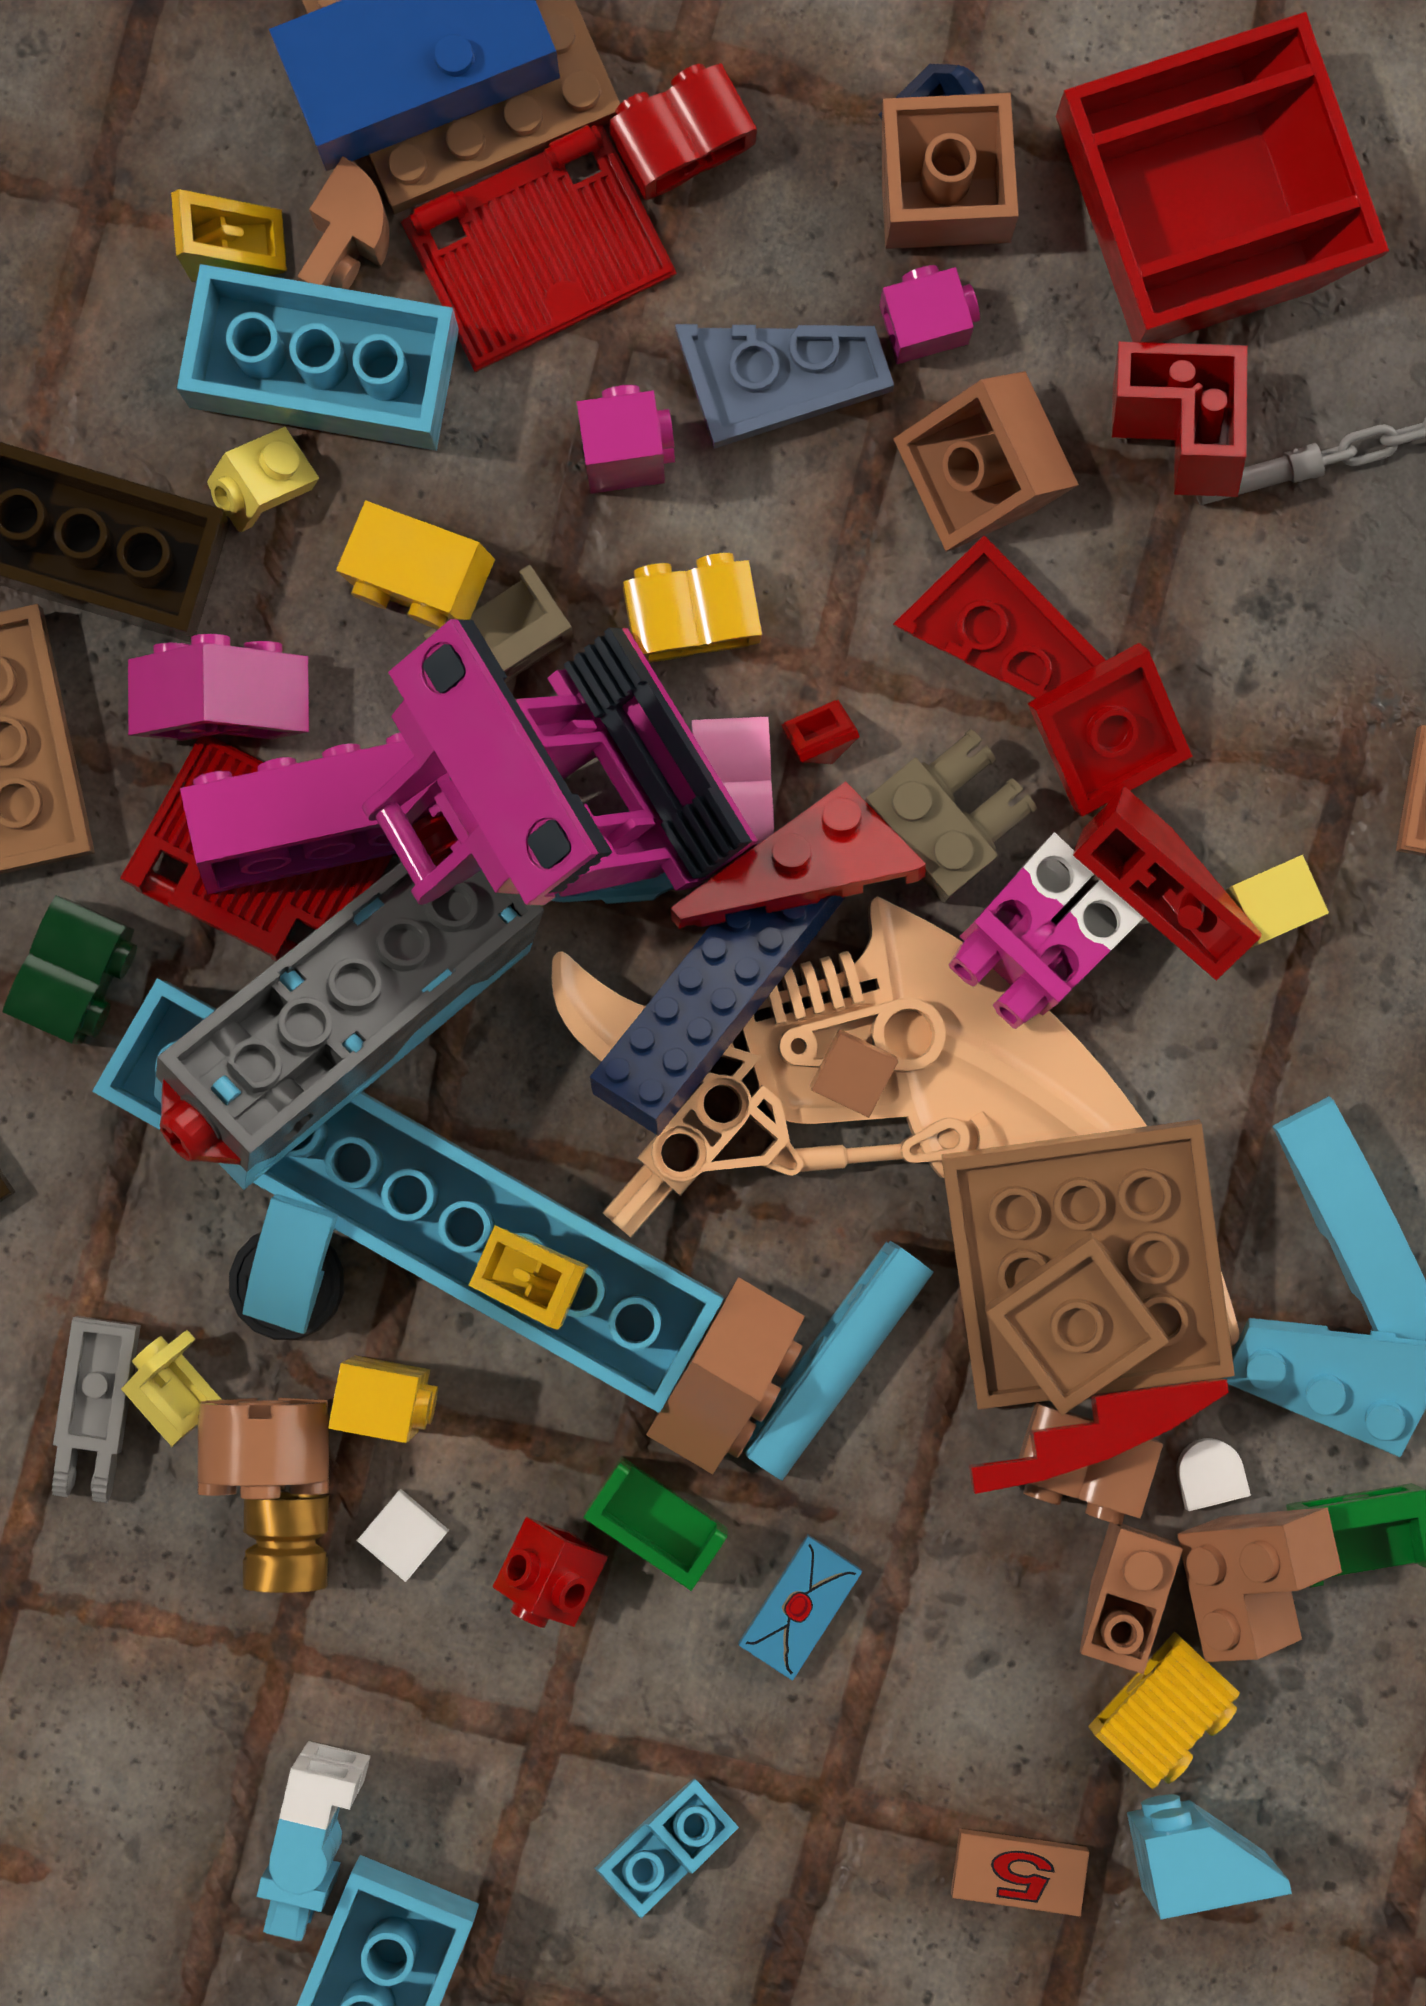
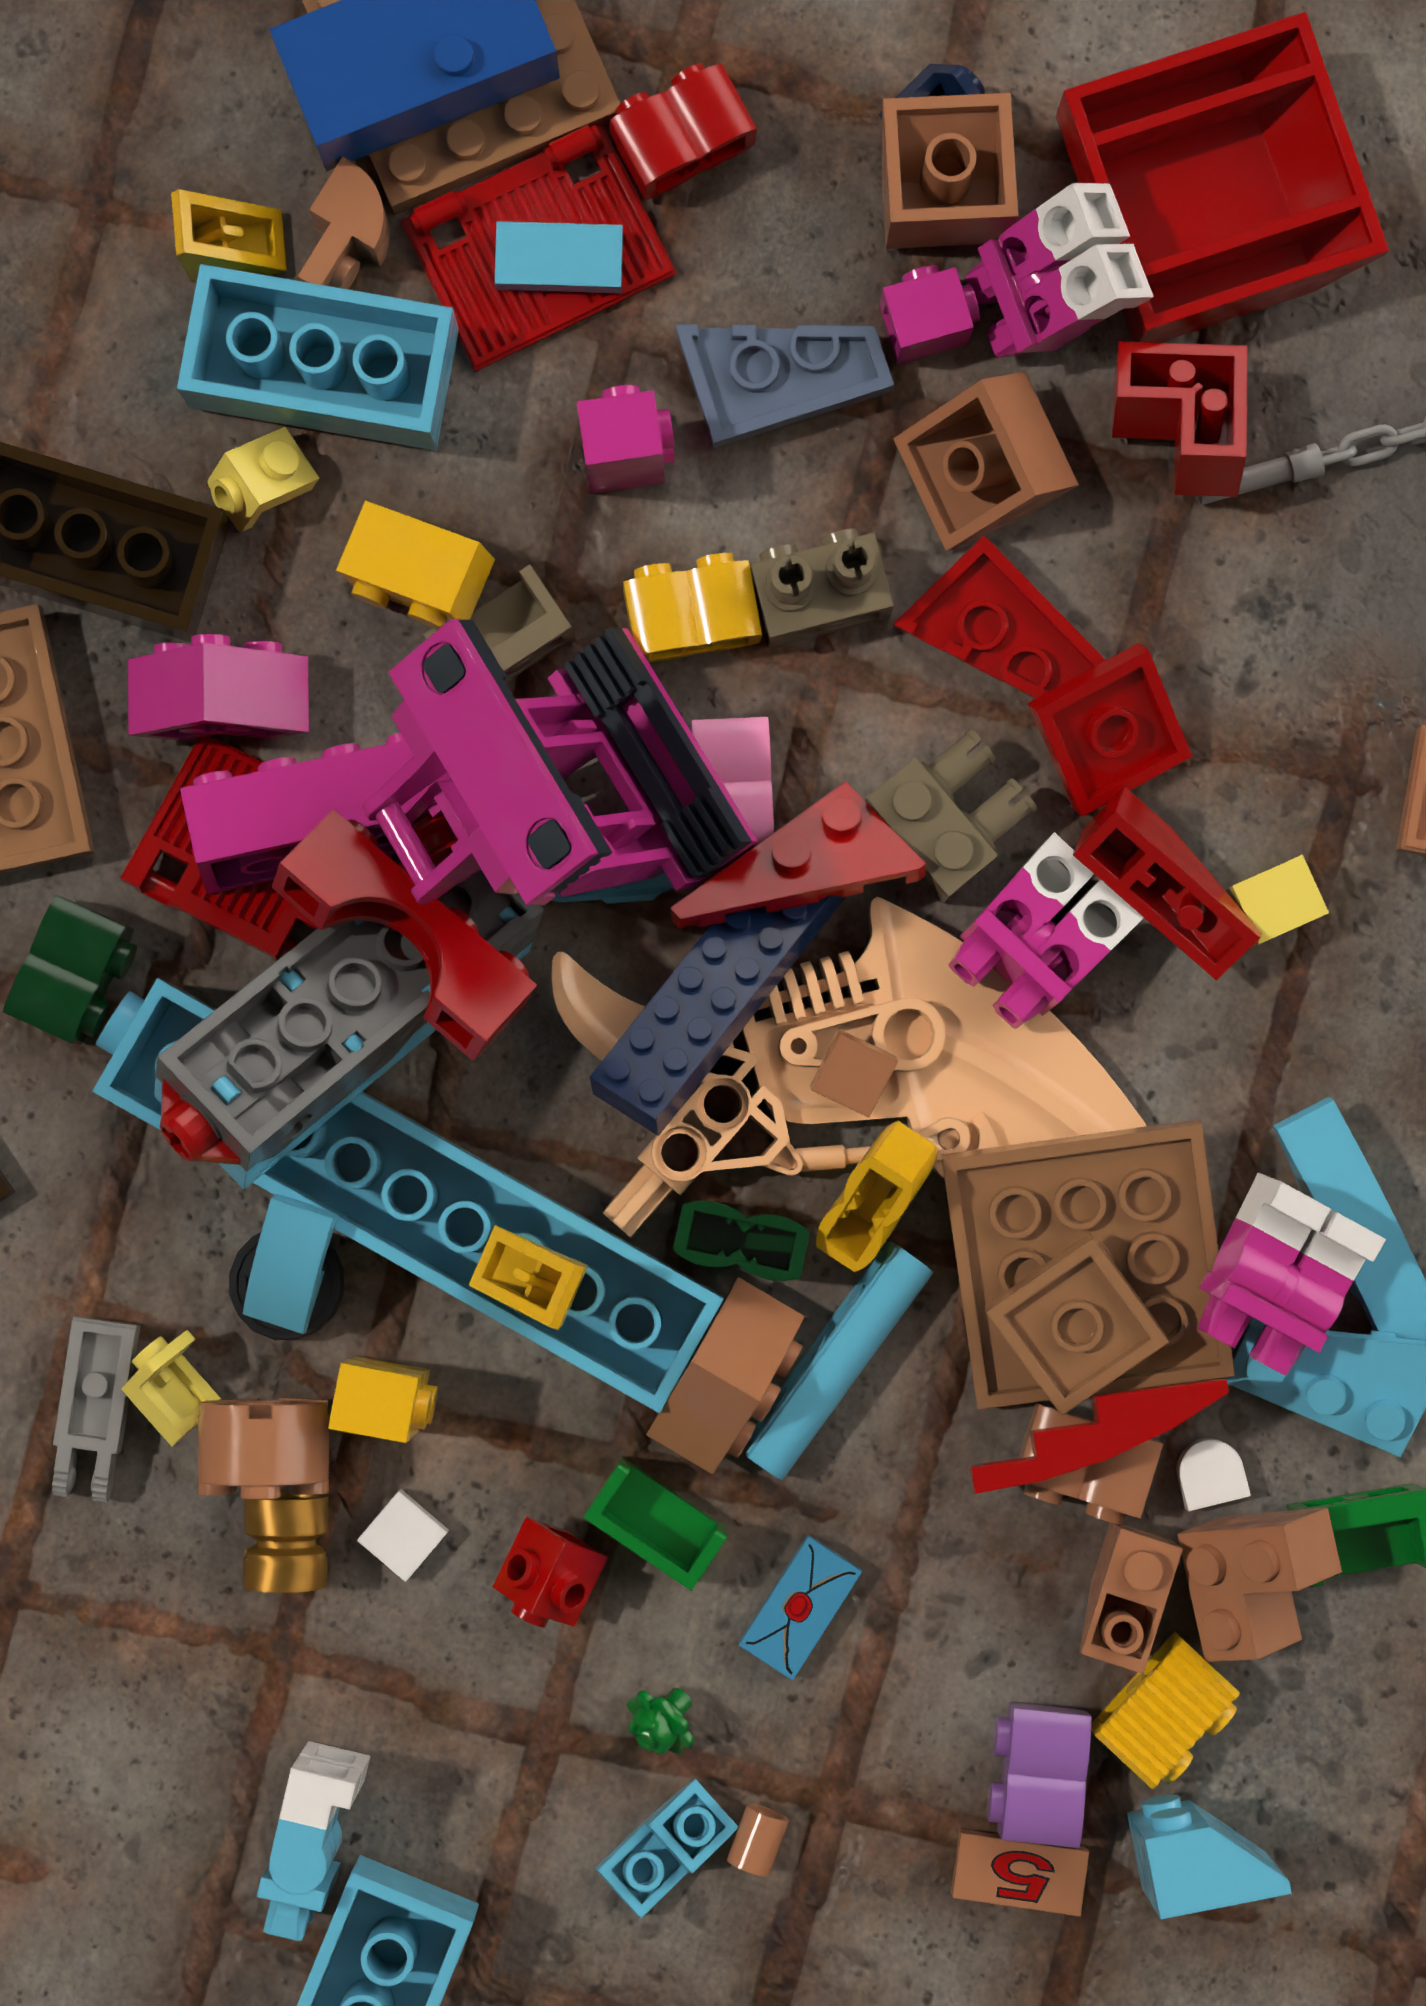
(119, 1022): none -> medium azure tile
(345, 877): none -> red arch
(558, 257): none -> medium azure tile
(660, 1721): none -> green plant
(757, 1840): none -> nougat hinge
(760, 1243): none -> dark green brick
(821, 587): none -> dark tan brick
(821, 733): red slope -> none
(876, 1196): none -> yellow brick
(1041, 1774): none -> medium lavender brick
(1059, 271): none -> hips
(1285, 1267): none -> dark pink hips

